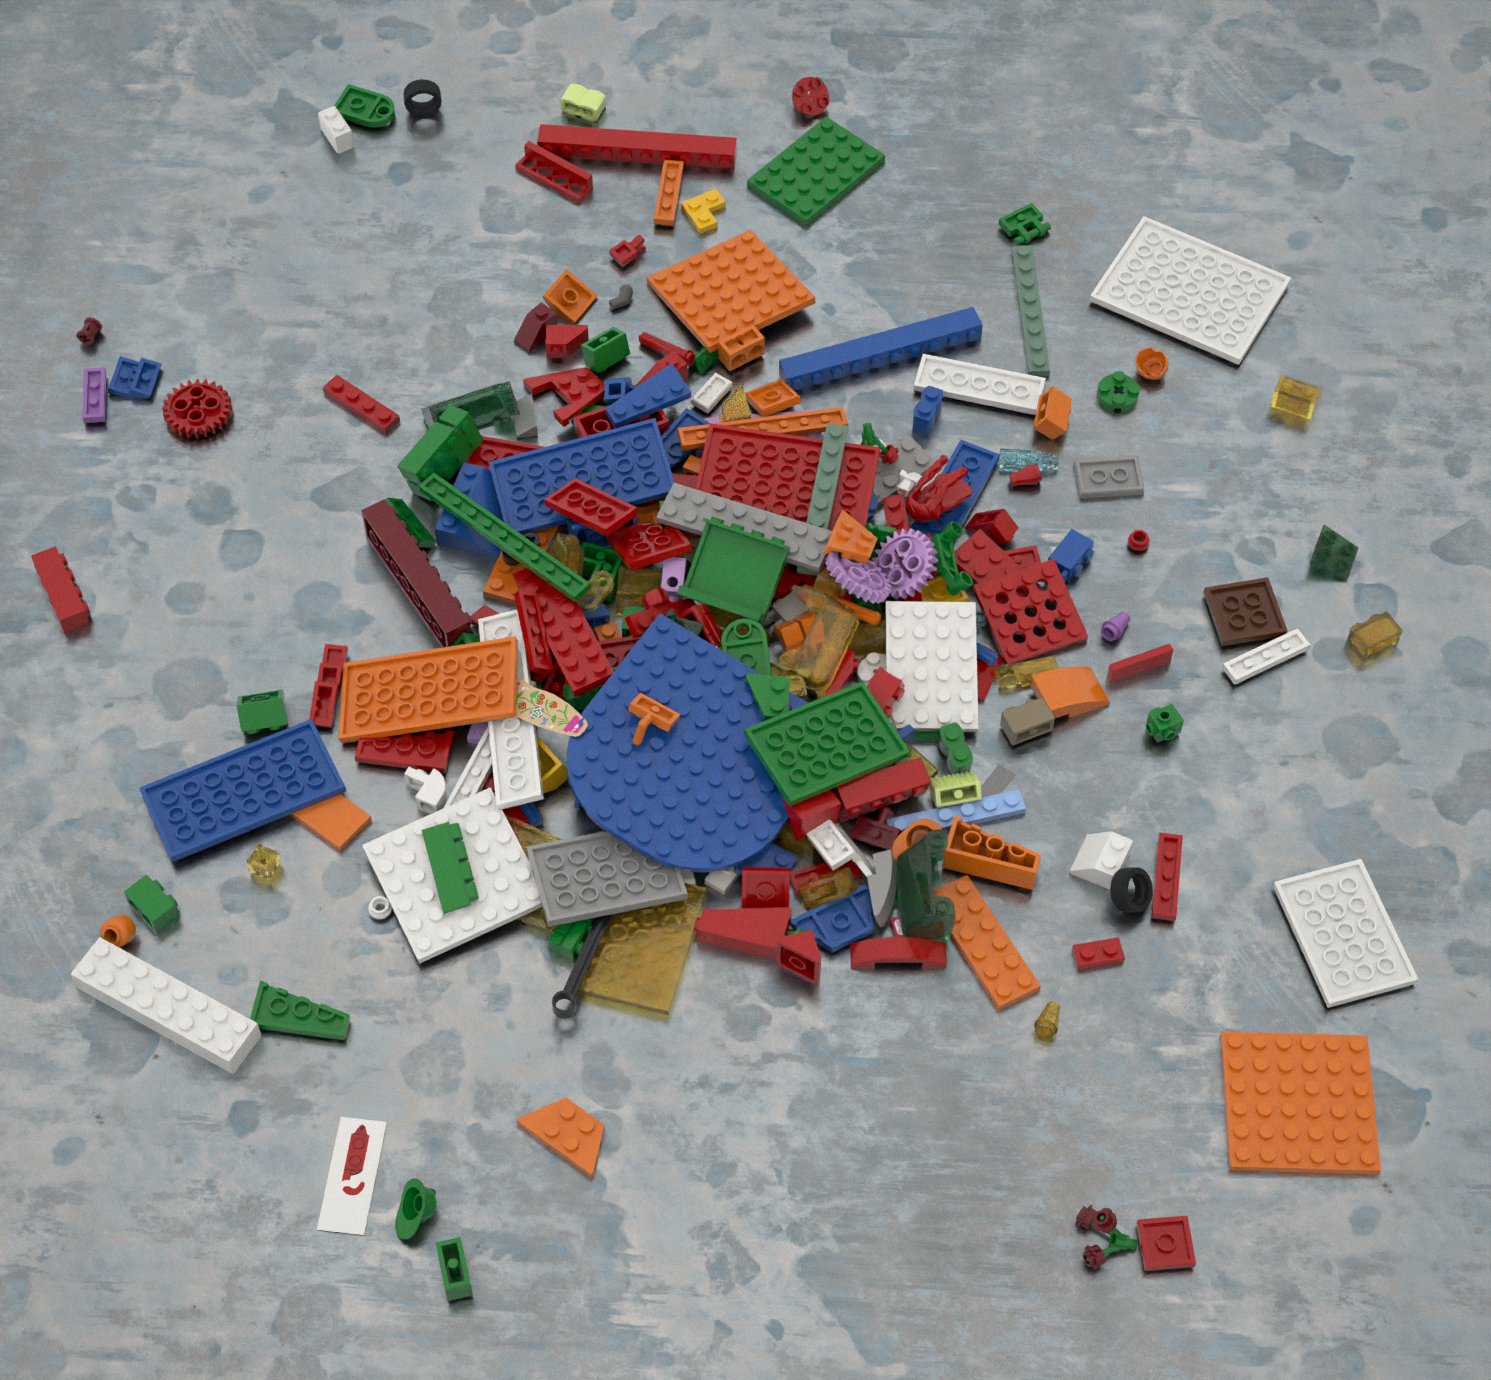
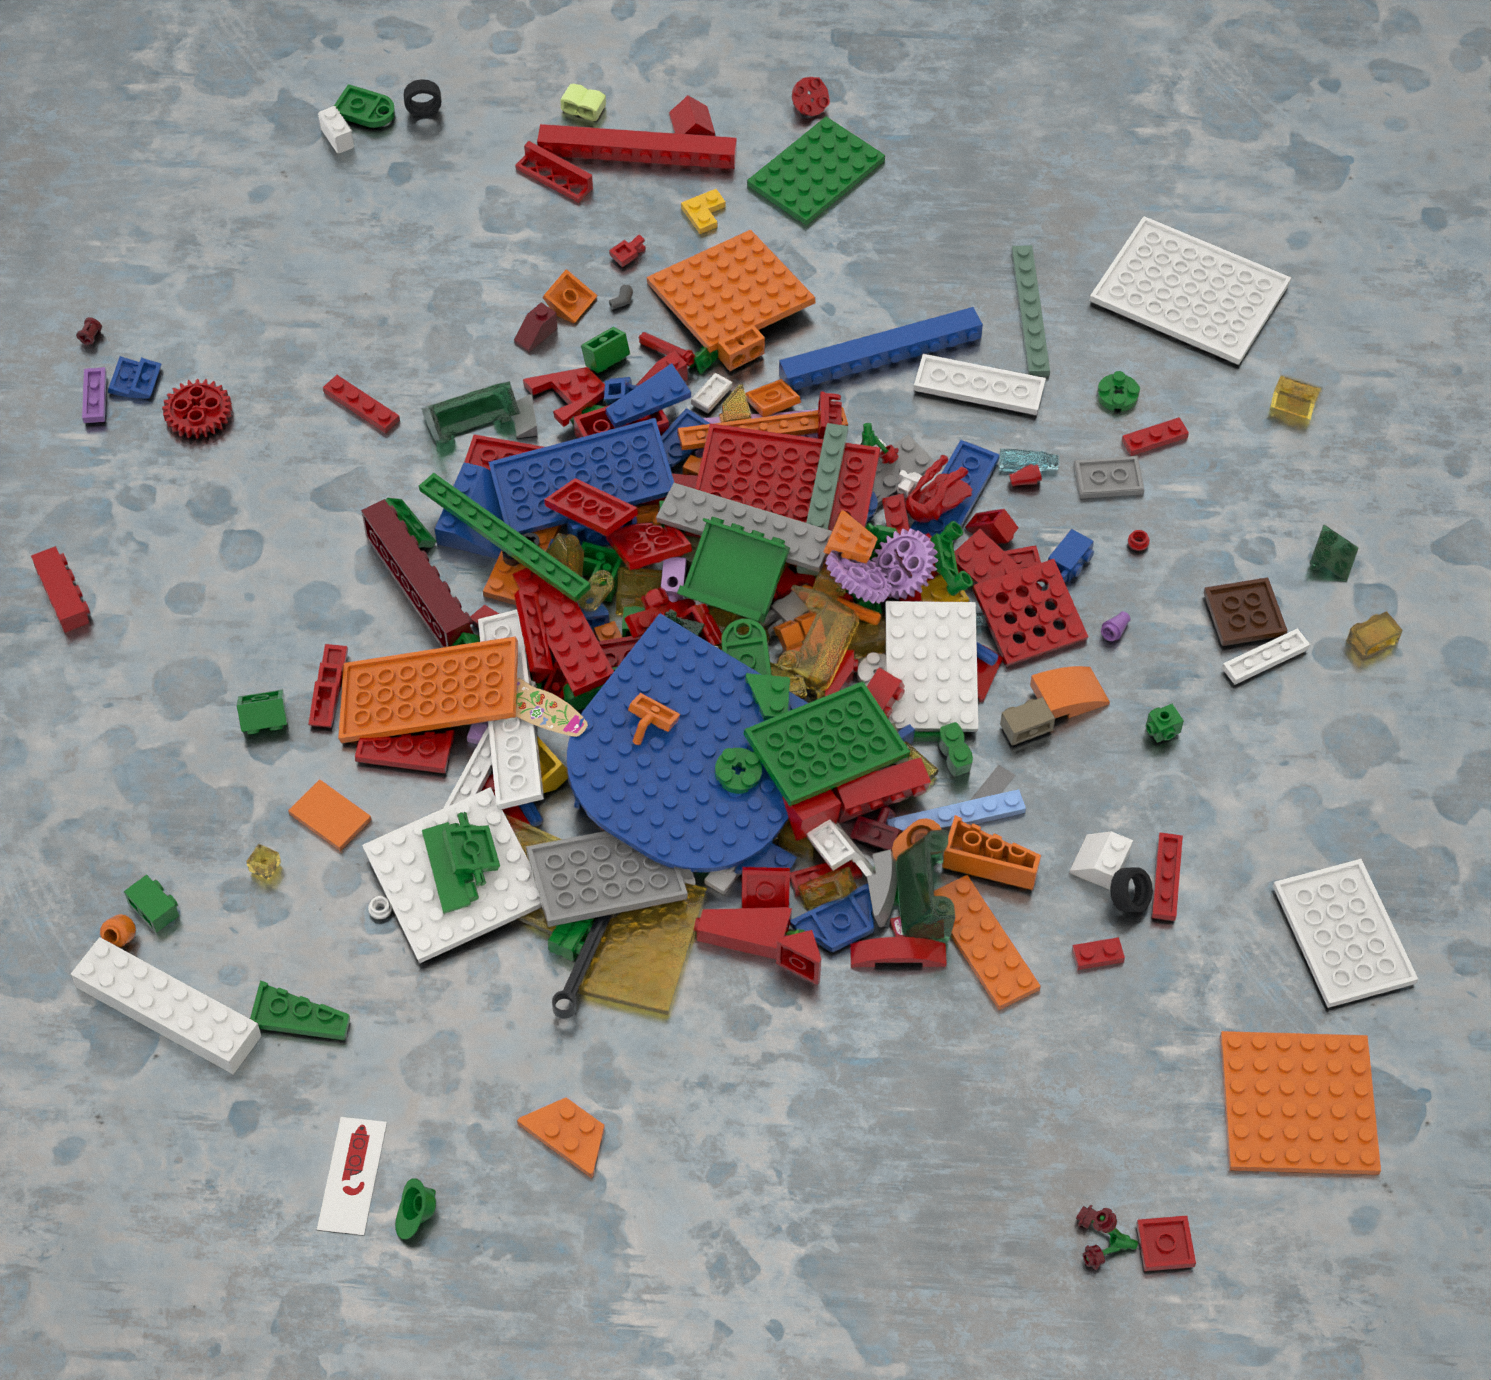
(242, 790): blue plate -> none
(431, 788): white brick -> none
(441, 449): green piece -> none
(454, 1269): green brick -> none
(471, 849): none -> green plate
(565, 339): red slope -> none
(668, 192): orange plate -> none
(691, 118): none -> red slope
(746, 760): none -> green plate
(828, 411): none -> red hinge
(927, 410): blue brick -> none
(955, 789): yellowish green brick -> none
(1020, 220): green plate -> none
(1023, 671): clear yellow hinge -> none
(1047, 1022): clear yellow cone -> none
(1052, 413): orange brick -> none
(1140, 663): red tile -> none
(1151, 363): orange hair -> none
(1155, 436): none -> red plate

